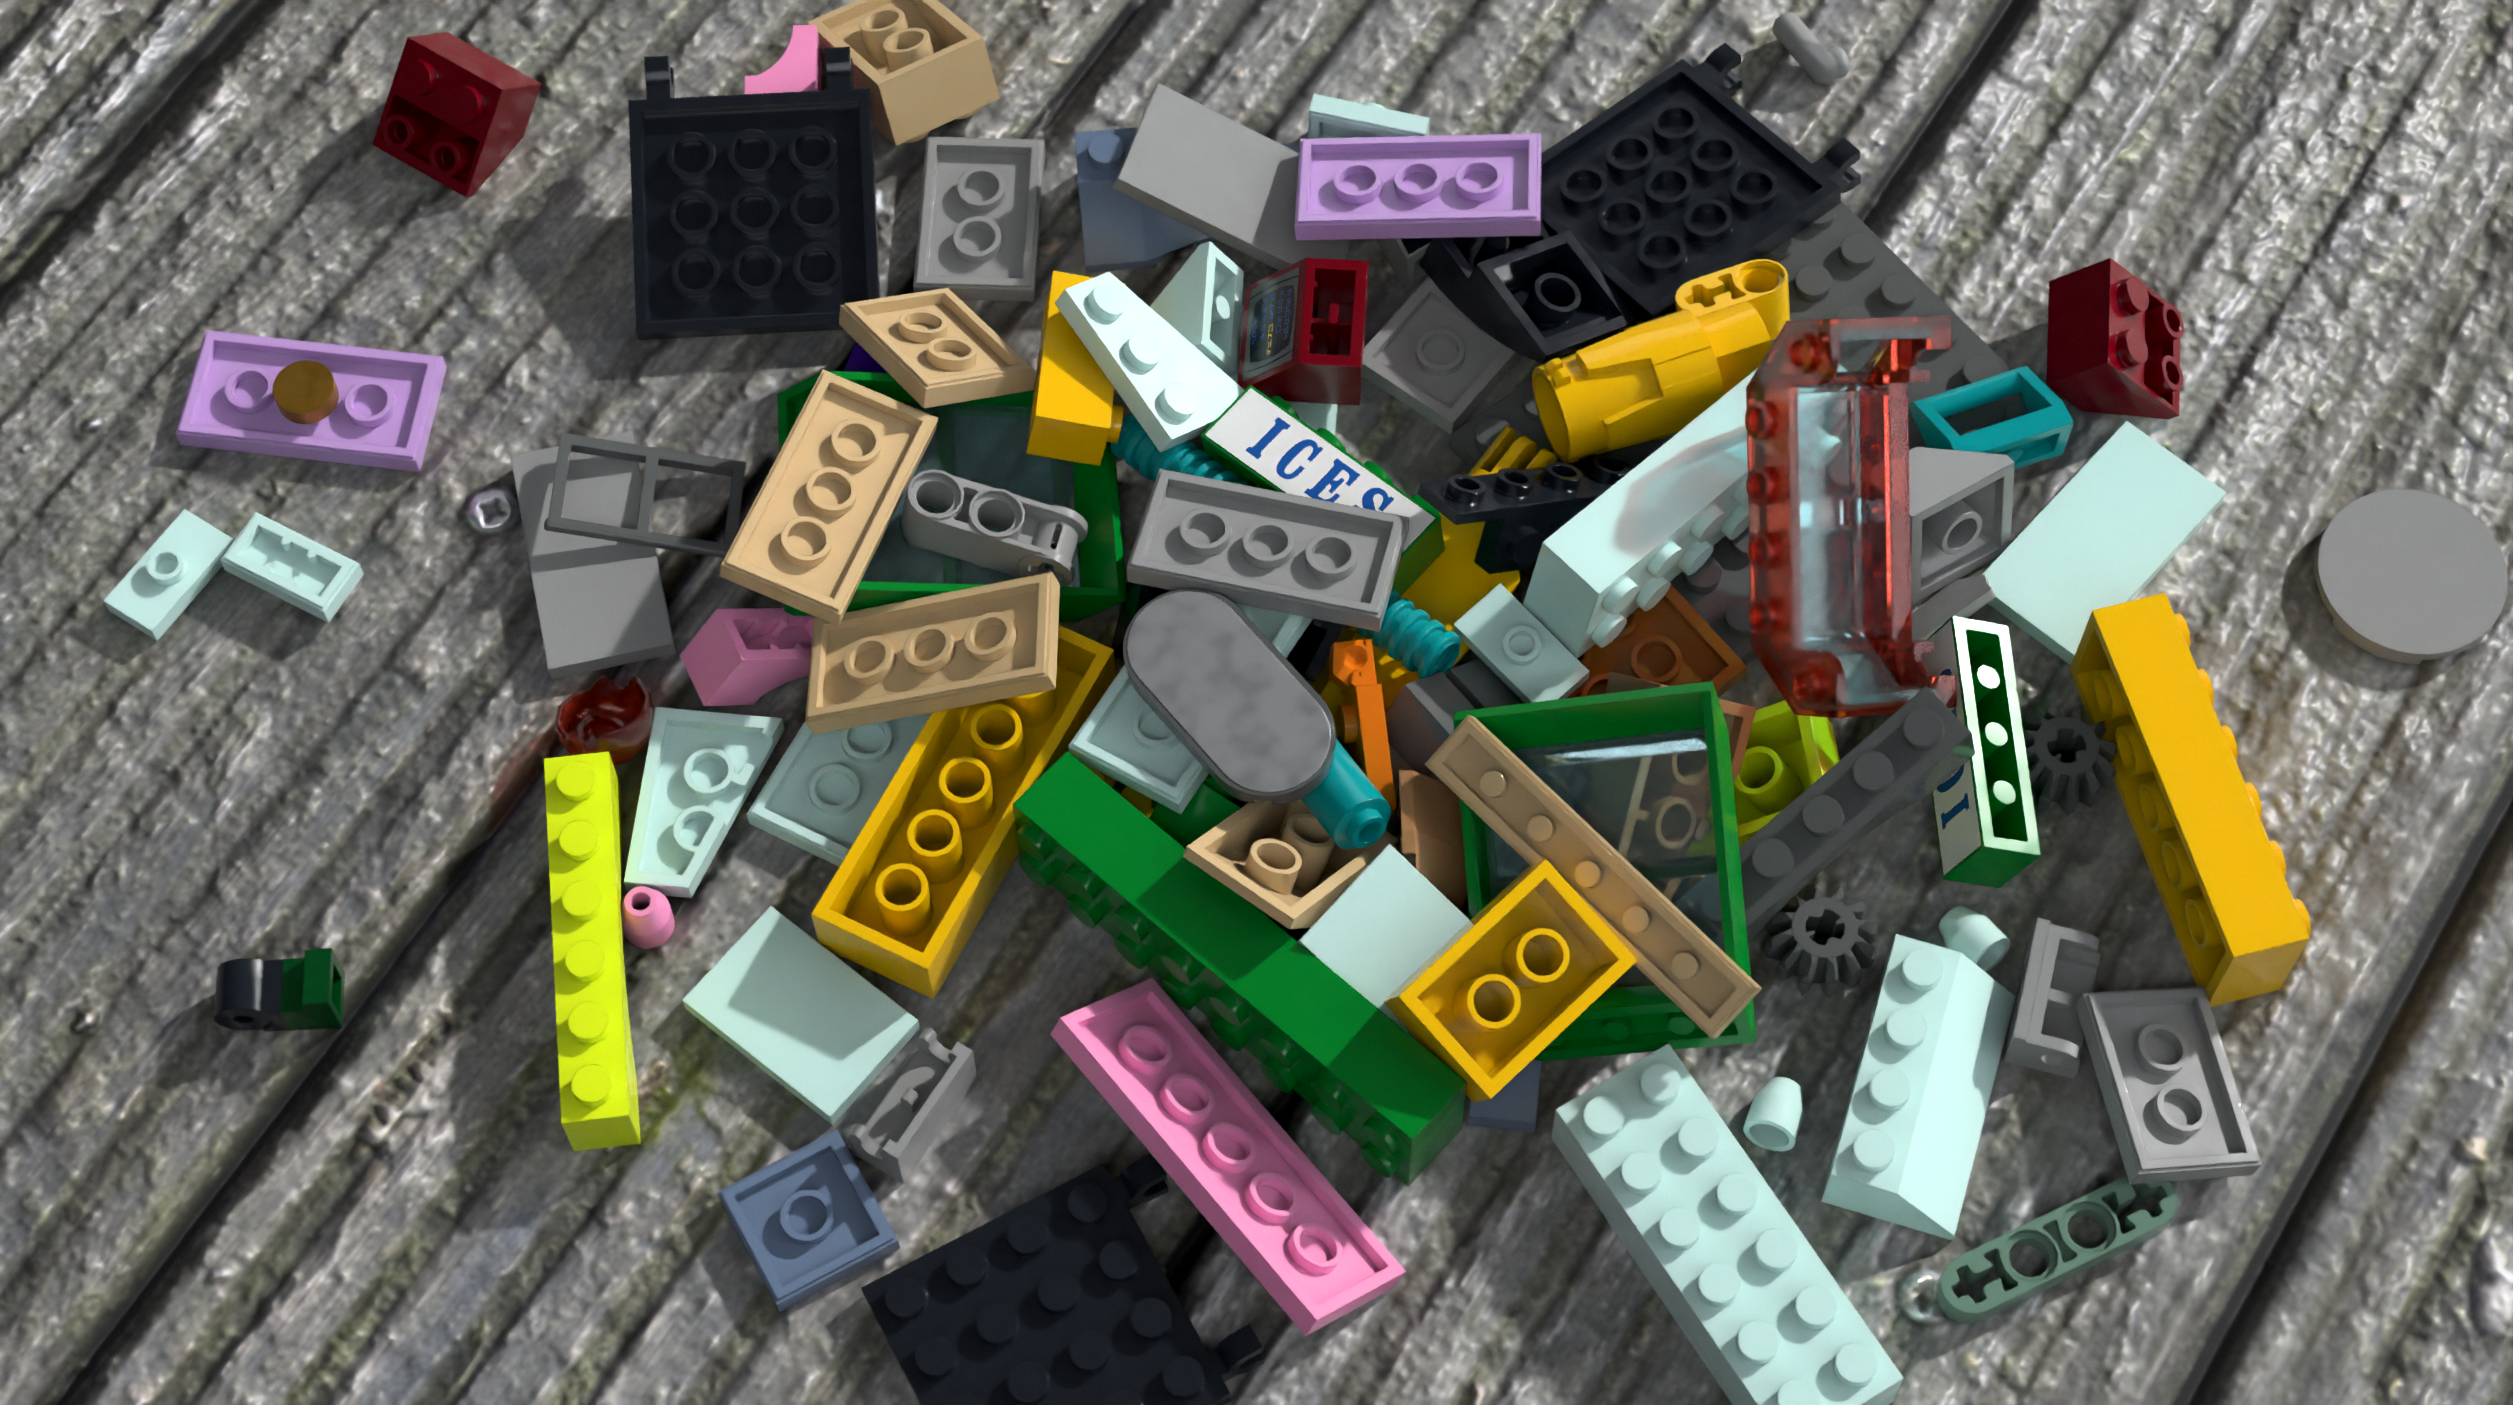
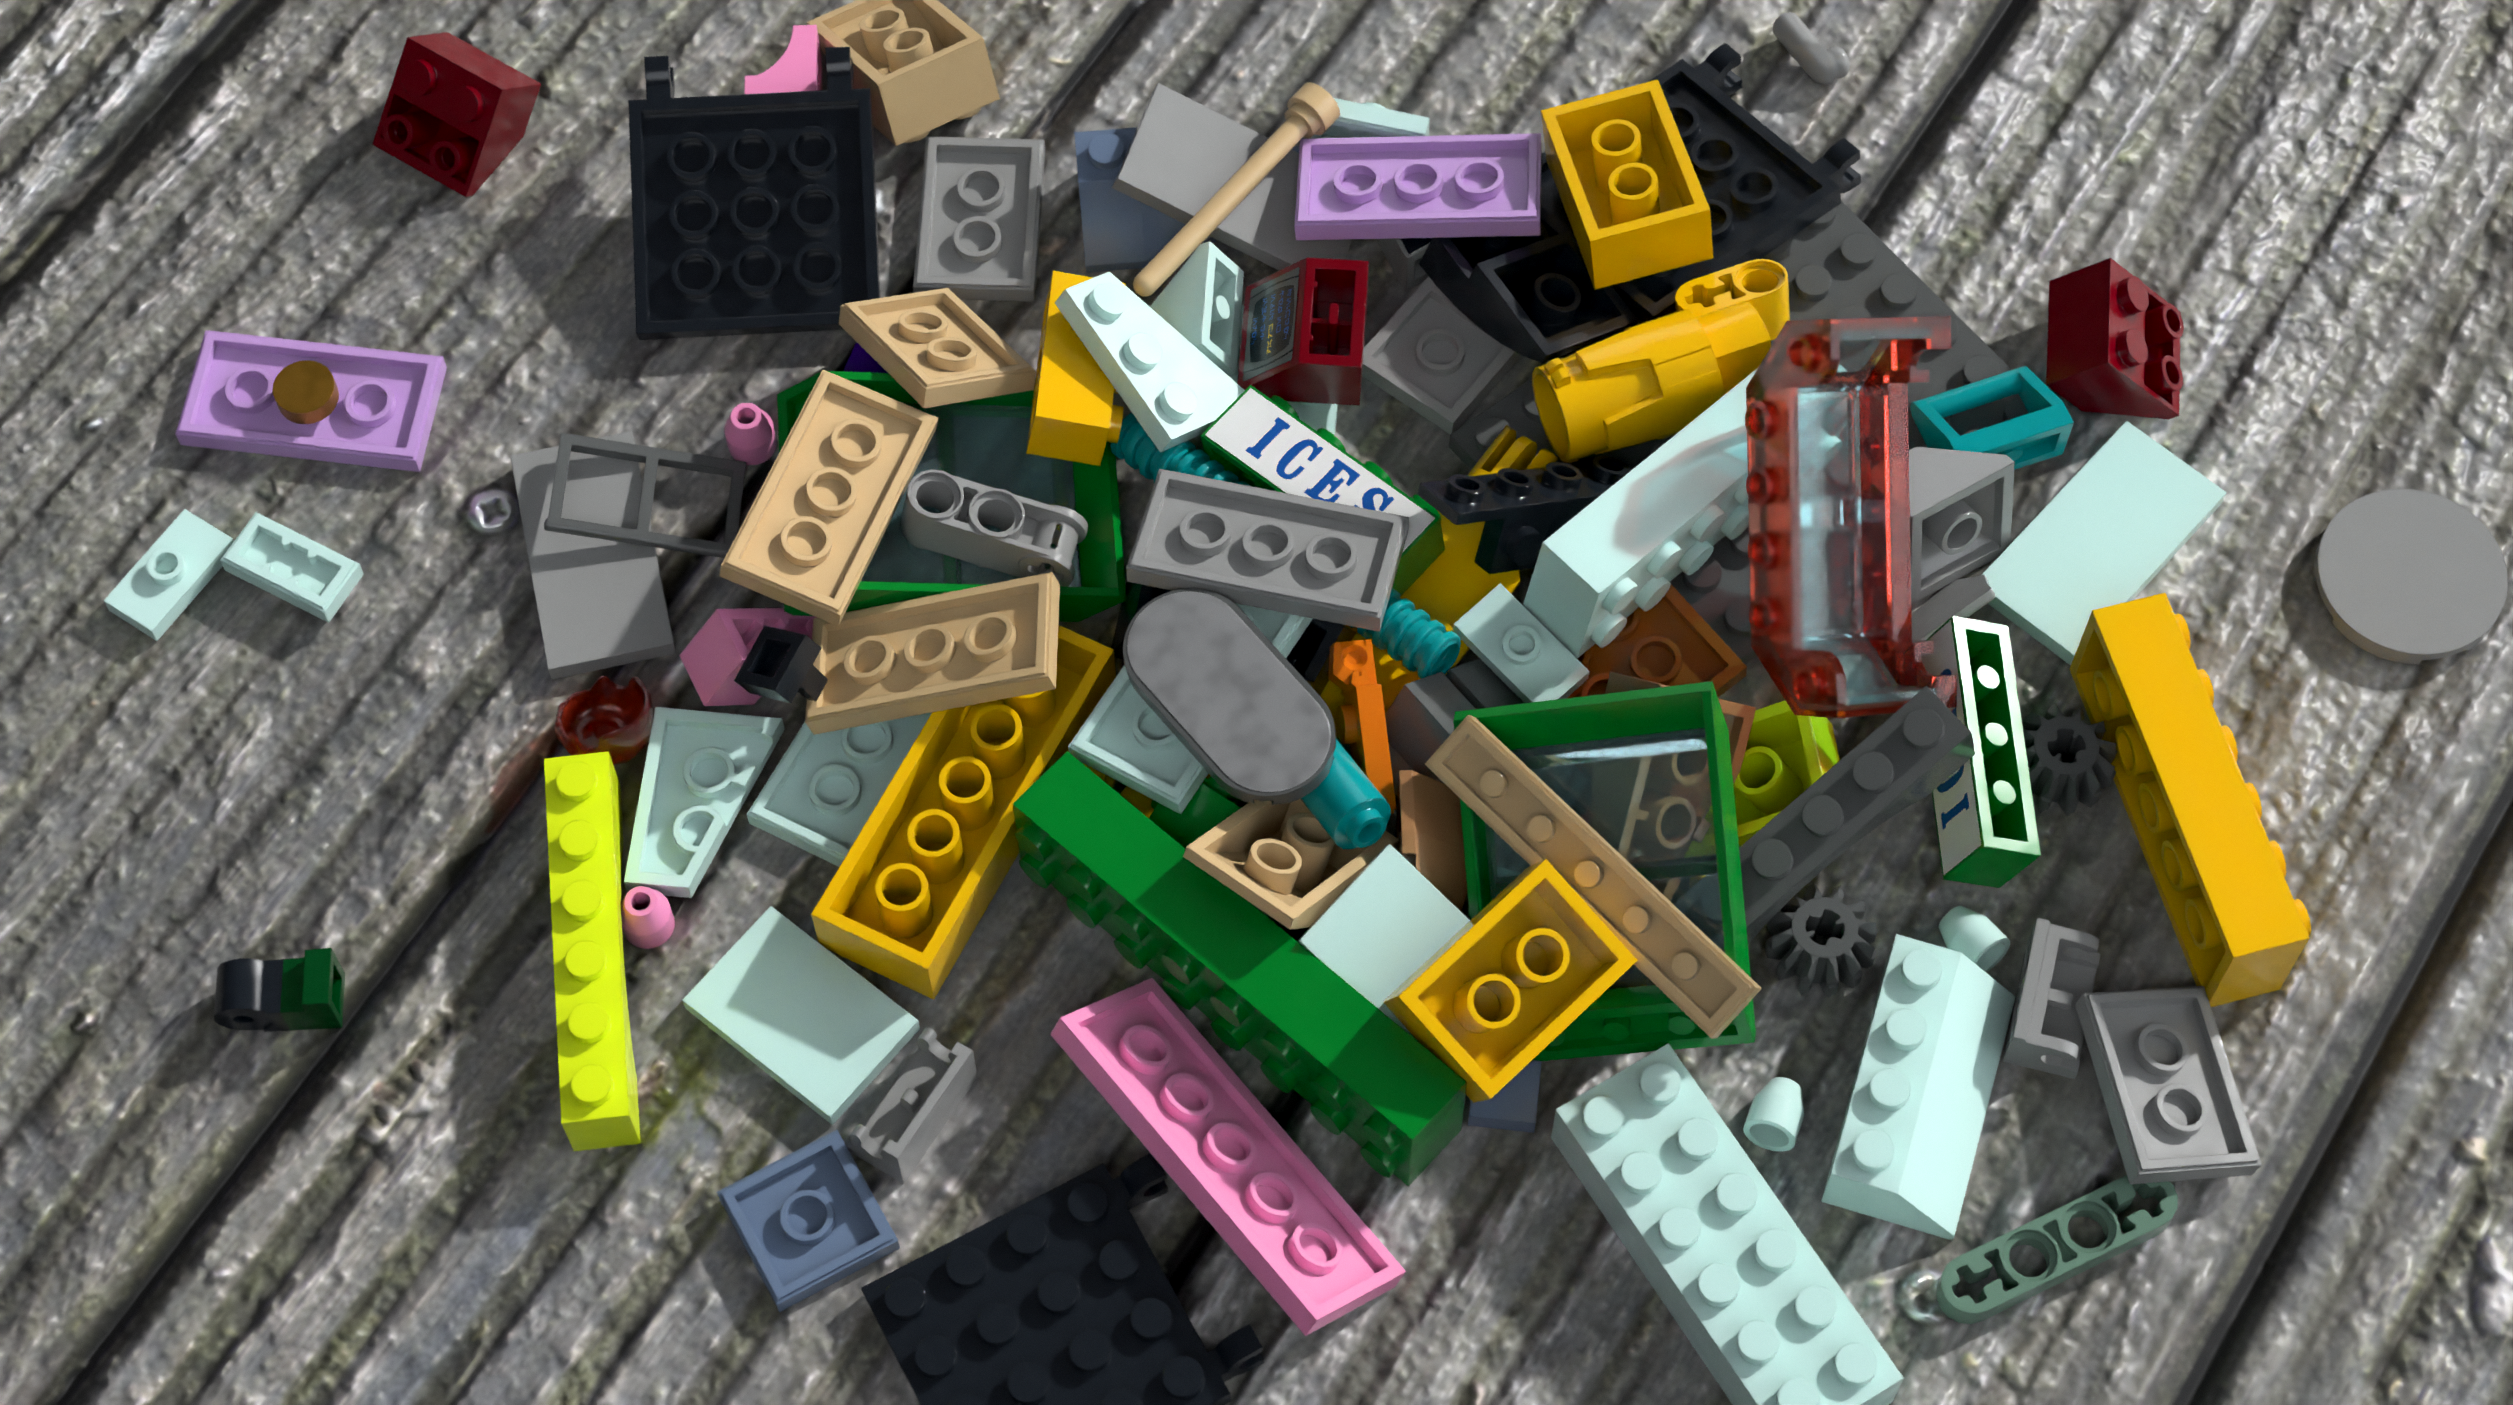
(750, 434): none -> bright pink hose
(782, 666): none -> black tile
(1308, 113): none -> tan piece
(1627, 184): none -> yellow brick

